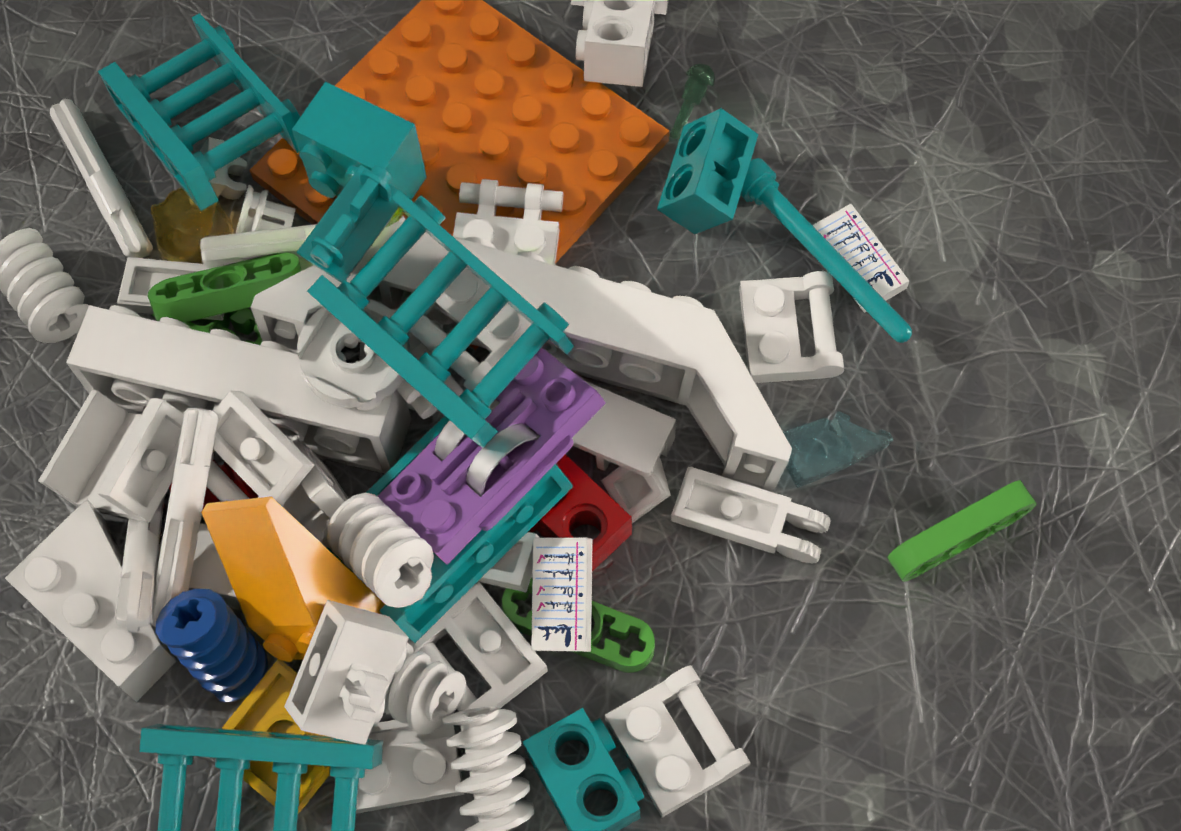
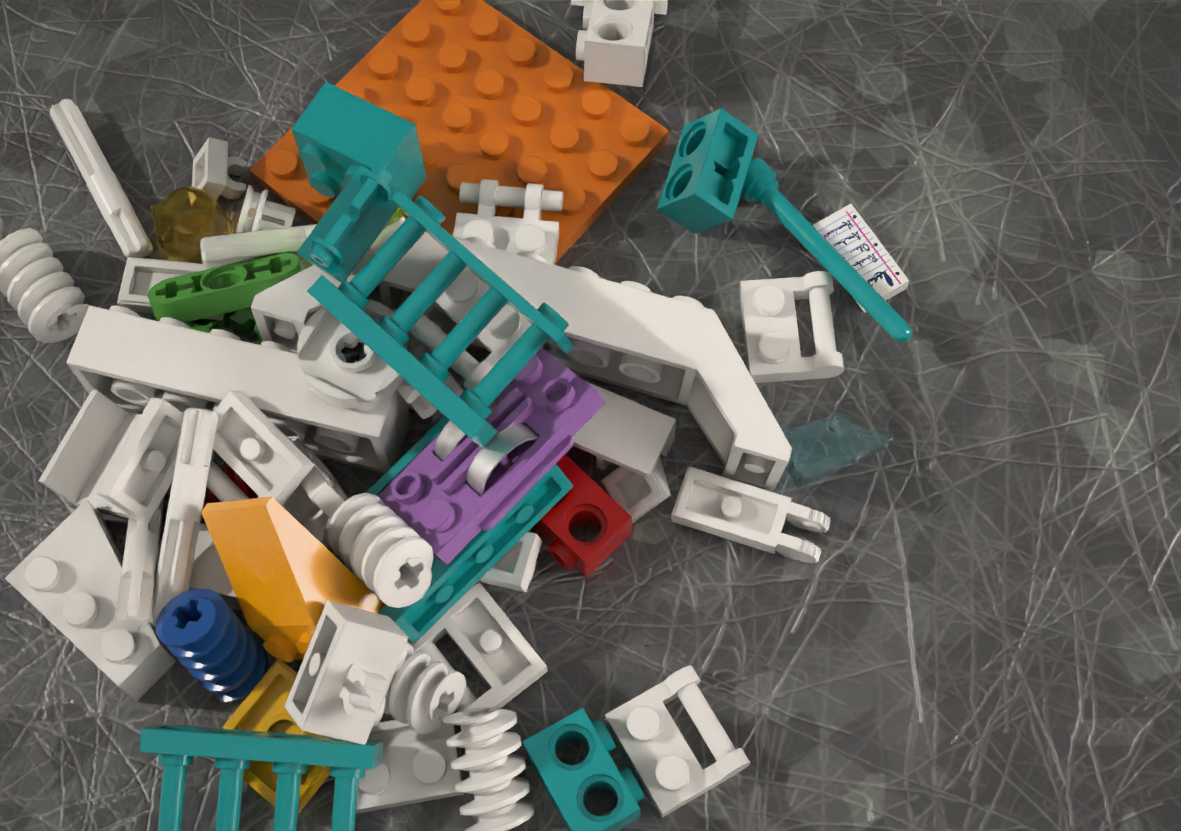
(175, 144): teal fence -> none
(562, 594): white tile -> none
(621, 628): bright green beam -> none
(698, 79): clear green piece -> none
(961, 531): bright green beam -> none

